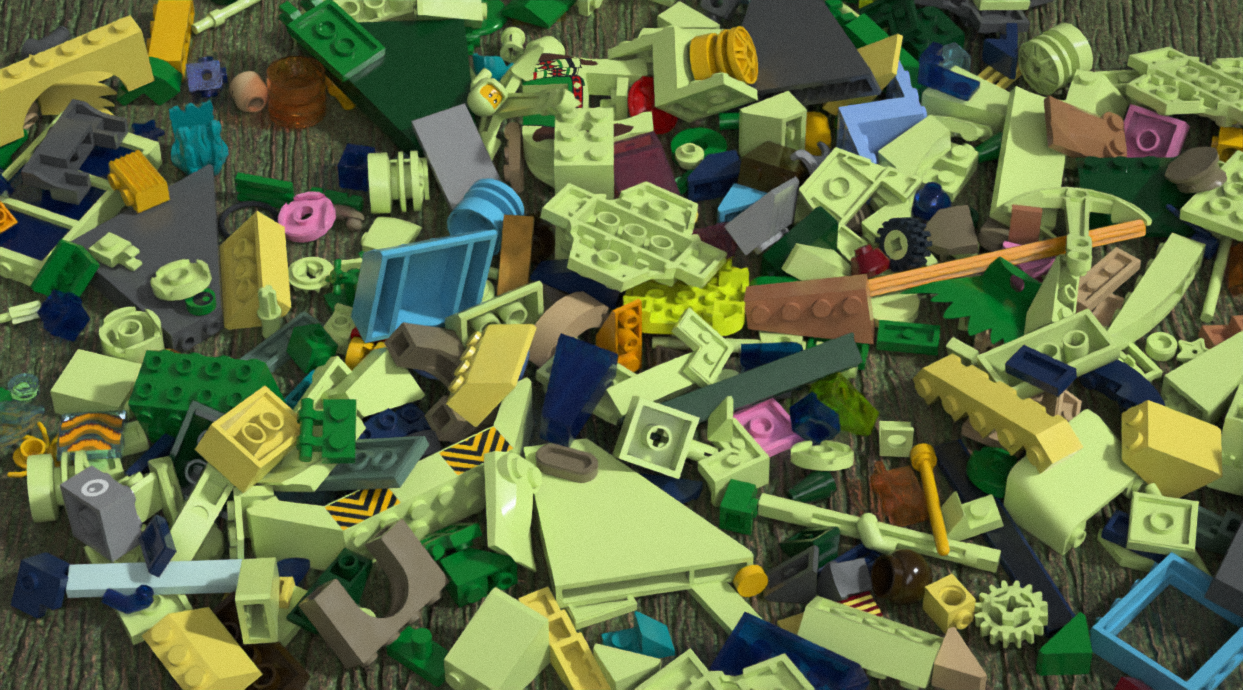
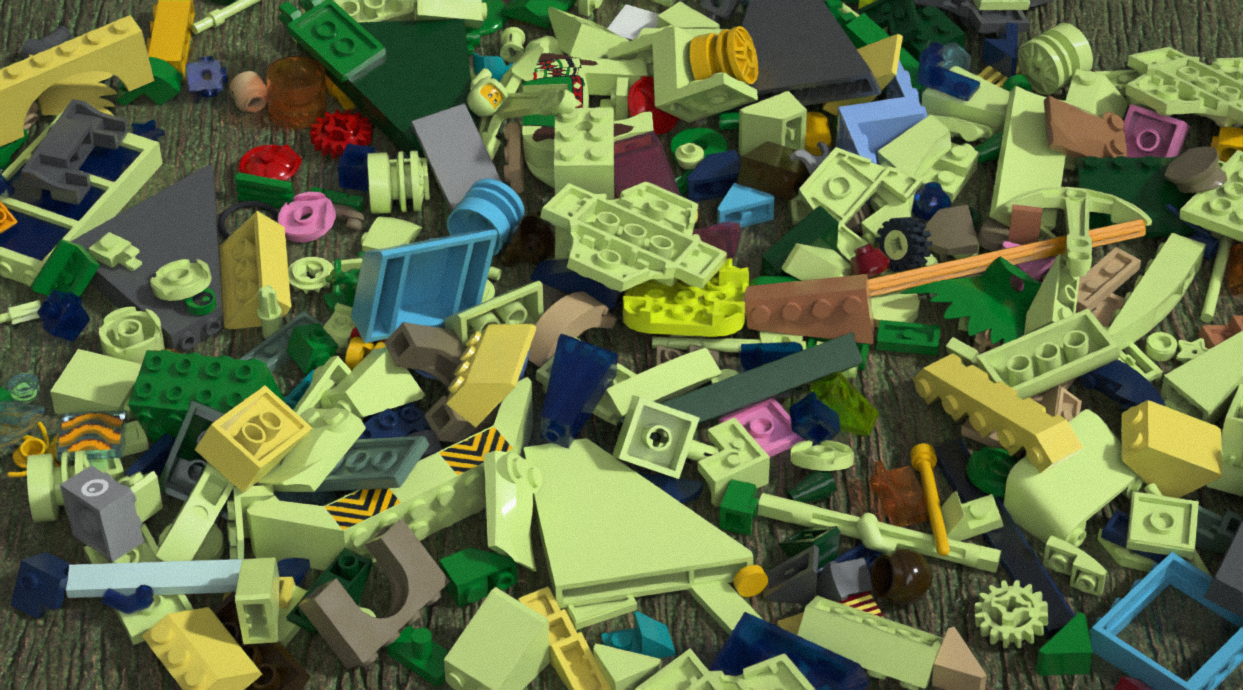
(138, 181): yellow brick -> none
(157, 545): dark blue tile -> none
(169, 487): yellowish green slope -> none
(197, 138): teal piece -> none
(270, 162): none -> red piece
(337, 130): none -> red gear
(338, 434): green plate -> none
(451, 536): green plate -> none
(515, 252): pearl gold tile -> none
(567, 463): dark tan tile -> none
(581, 36): none -> yellowish green slope
(623, 335): light orange slope -> none
(632, 20): none -> white sticker
(709, 348): yellowish green tile -> none
(721, 421): yellowish green slope -> none
(766, 219): light grey slope -> none
(895, 438): yellowish green bracket -> none
(949, 603): light yellow brick -> none
(1017, 80): none -> green tile
(1041, 370): dark blue tile -> none
(1084, 570): none -> yellowish green slope

